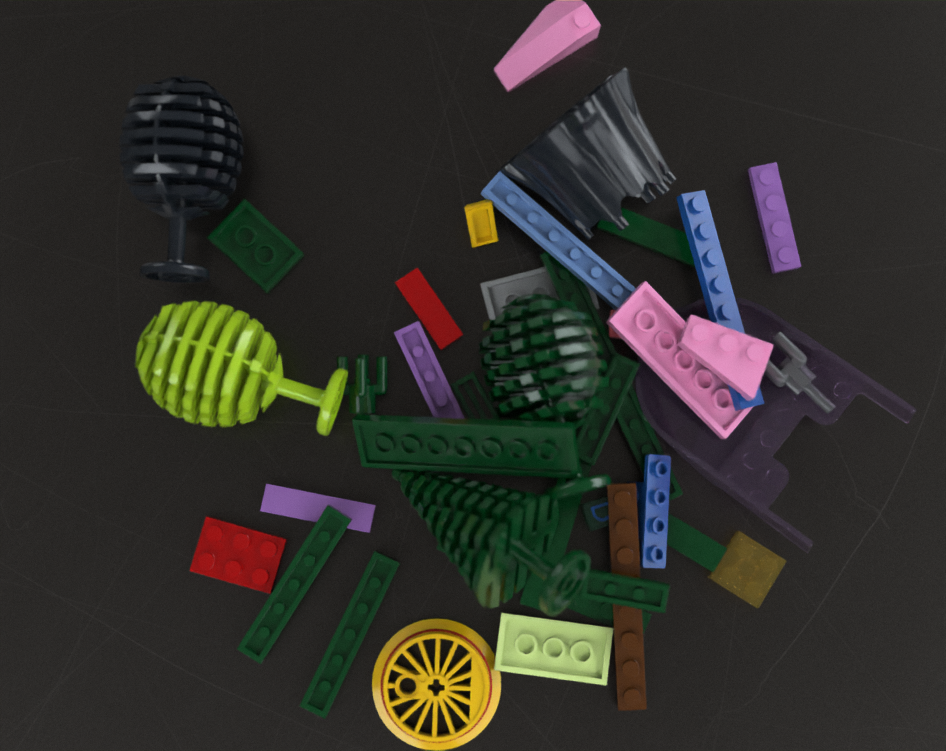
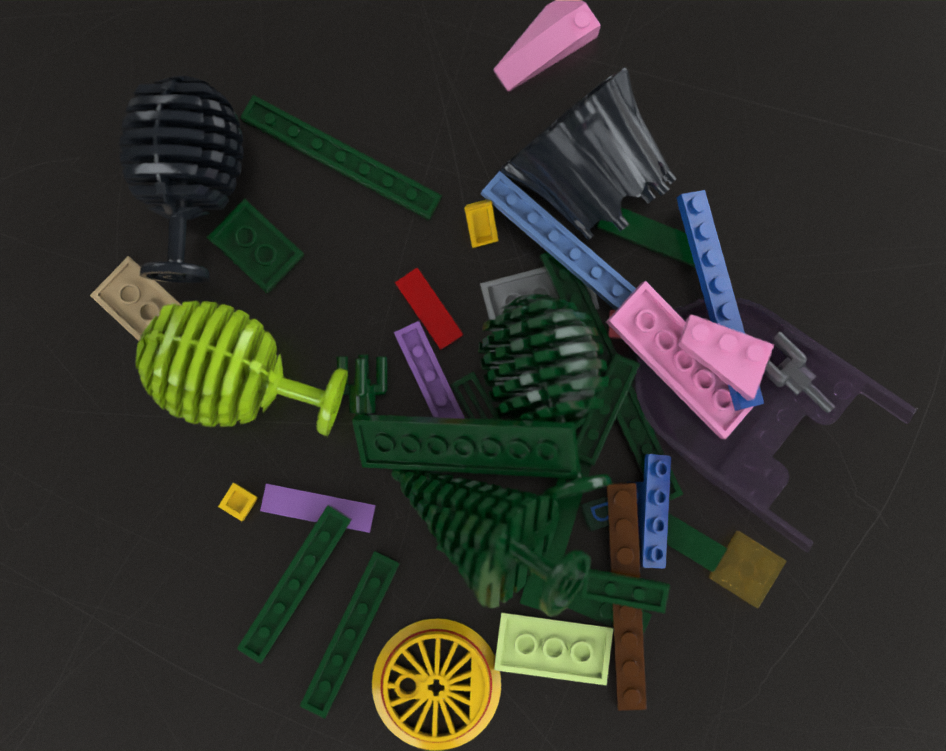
(131, 297): none -> tan tile
(238, 502): none -> yellow plate
(238, 555): red plate -> none
(341, 157): none -> dark green tile
(774, 218): medium lavender plate -> none

